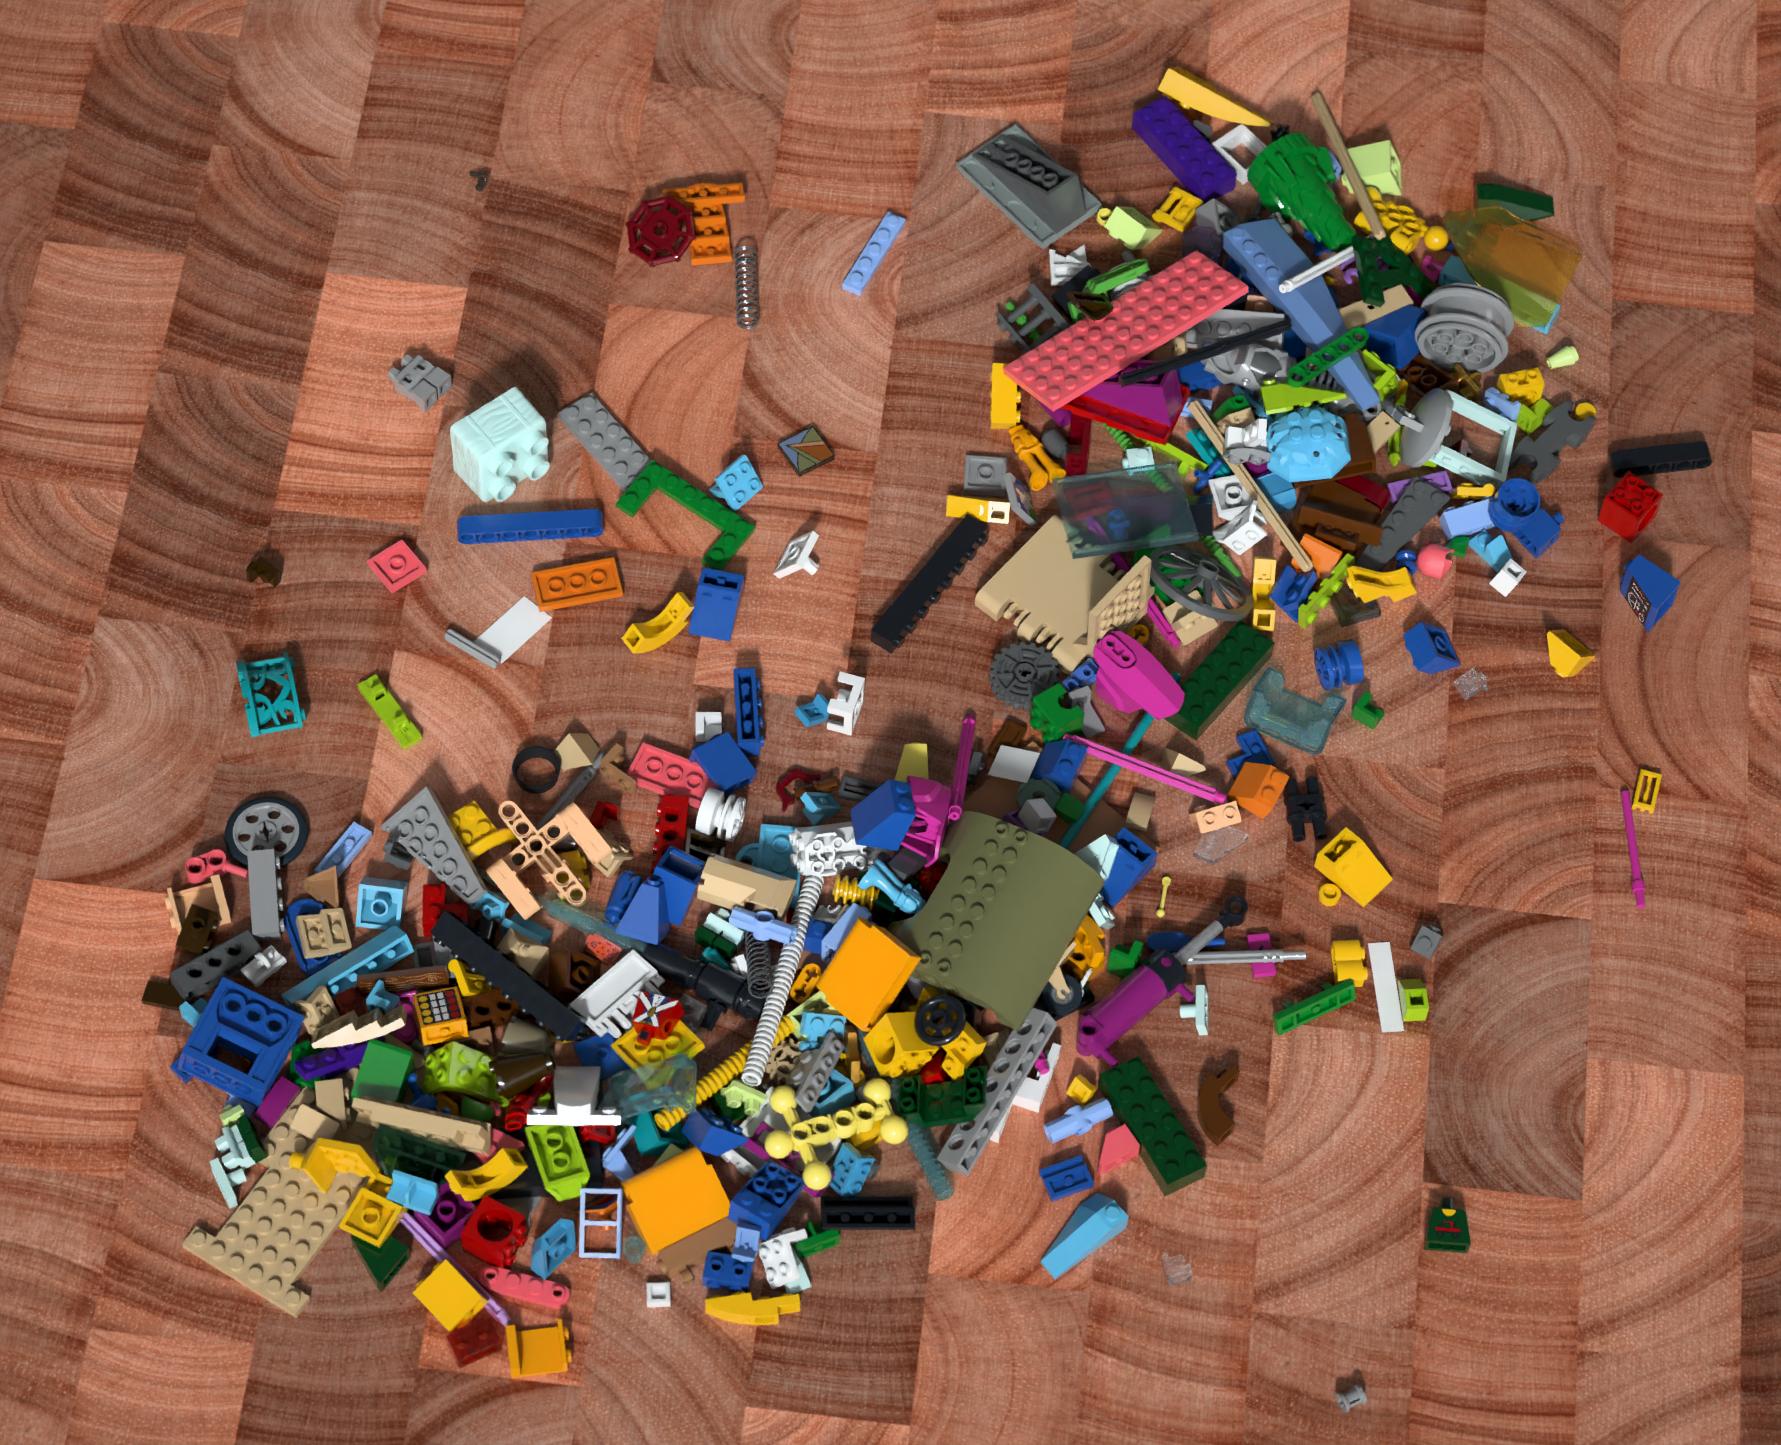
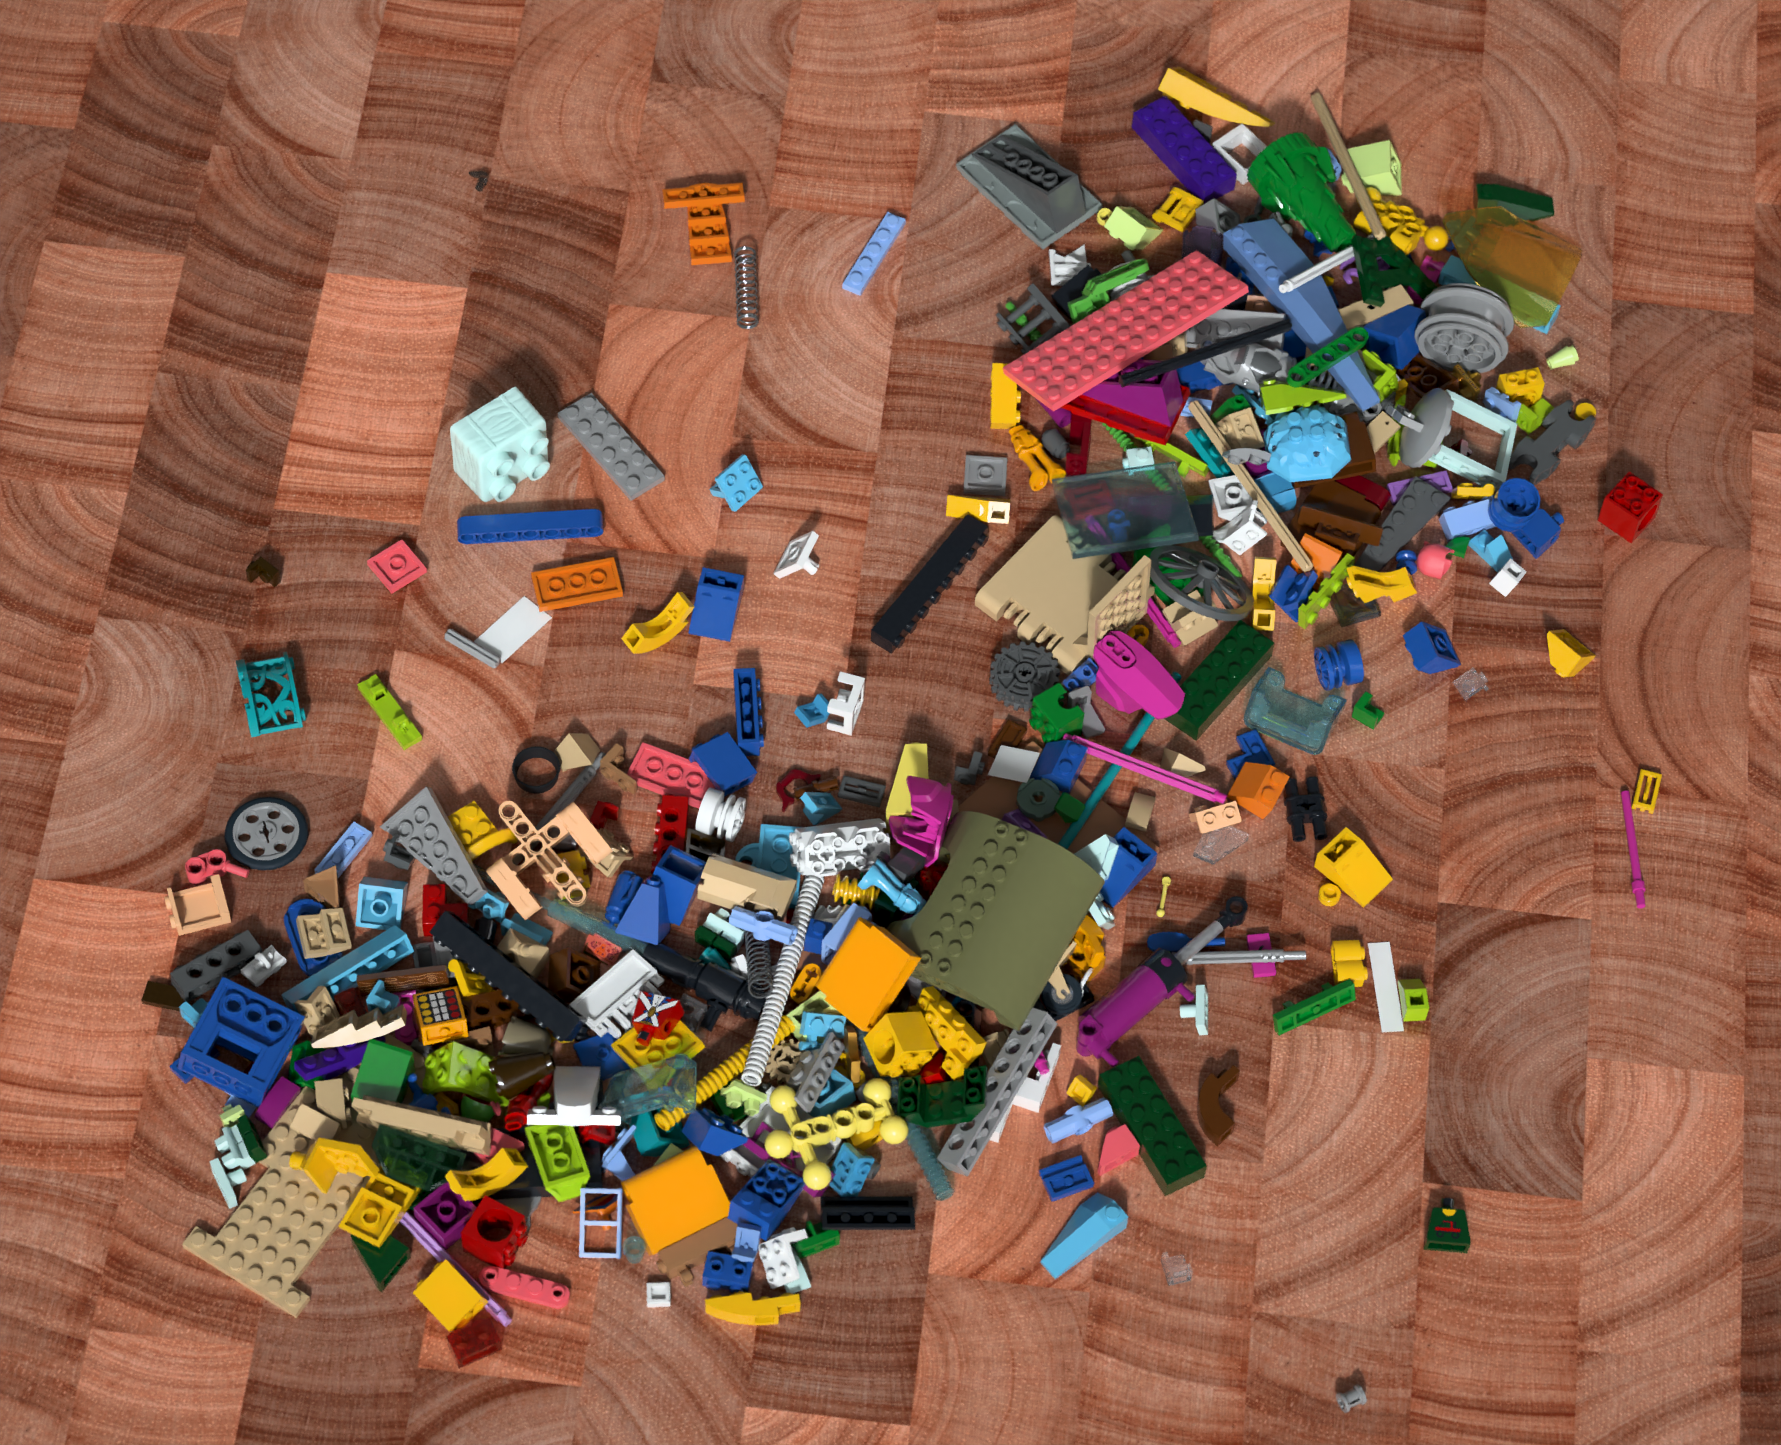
(197, 931): dark brown brick -> none
(264, 895): light grey brick -> none
(413, 1192): medium azure panel -> none
(420, 381): light grey hips -> none
(538, 1350): light orange panel -> none
(553, 1247): dark azure slope -> none
(656, 477): green plate -> none
(671, 233): dark red plate -> none
(708, 725): white panel -> none
(806, 451): tile -> none
(884, 816): blue slope -> none
(931, 1005): black plate -> none
(962, 767): dark pink piece -> none
(1020, 499): light grey tile -> none
(1037, 815): white panel -> none
(1092, 305): dark brown slope -> none
(1124, 959): green panel -> none
(1206, 475): blue piece -> none
(1250, 437): white bracket -> none
(1281, 131): black wheel -> none
(1427, 941): dark grey bracket -> none
(1648, 590): blue slope -> none
(1661, 459): black beam -> none

